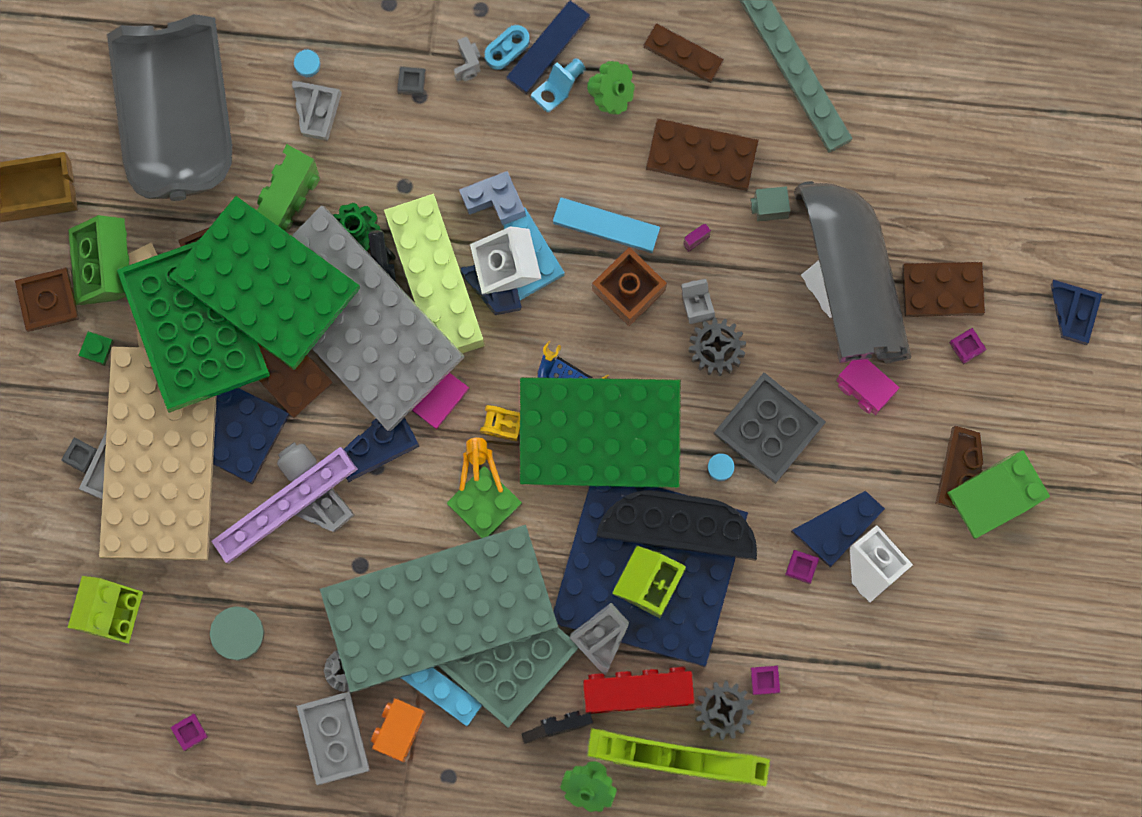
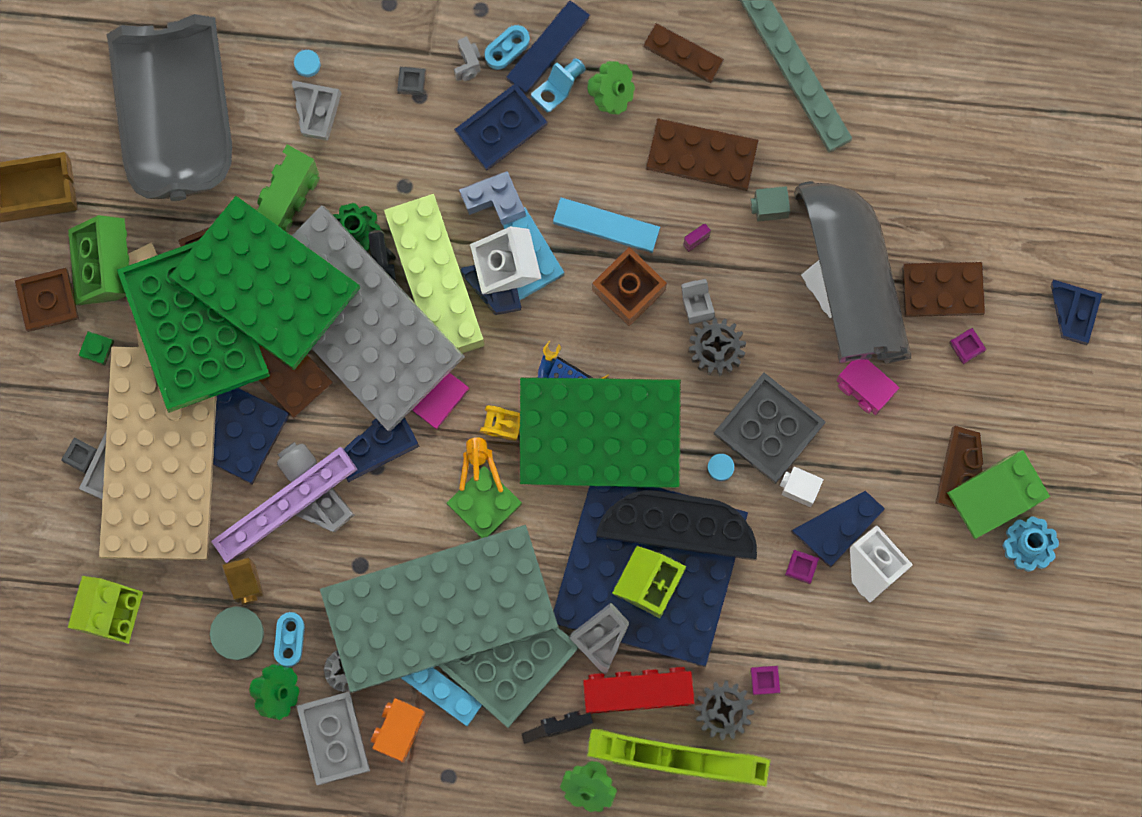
(189, 732): magenta plate -> none
(243, 581): none -> pearl gold slope
(275, 691): none -> green plant
(289, 640): none -> medium azure plate
(501, 127): none -> dark blue plate
(801, 486): none -> white brick
(1017, 544): none -> medium azure plant

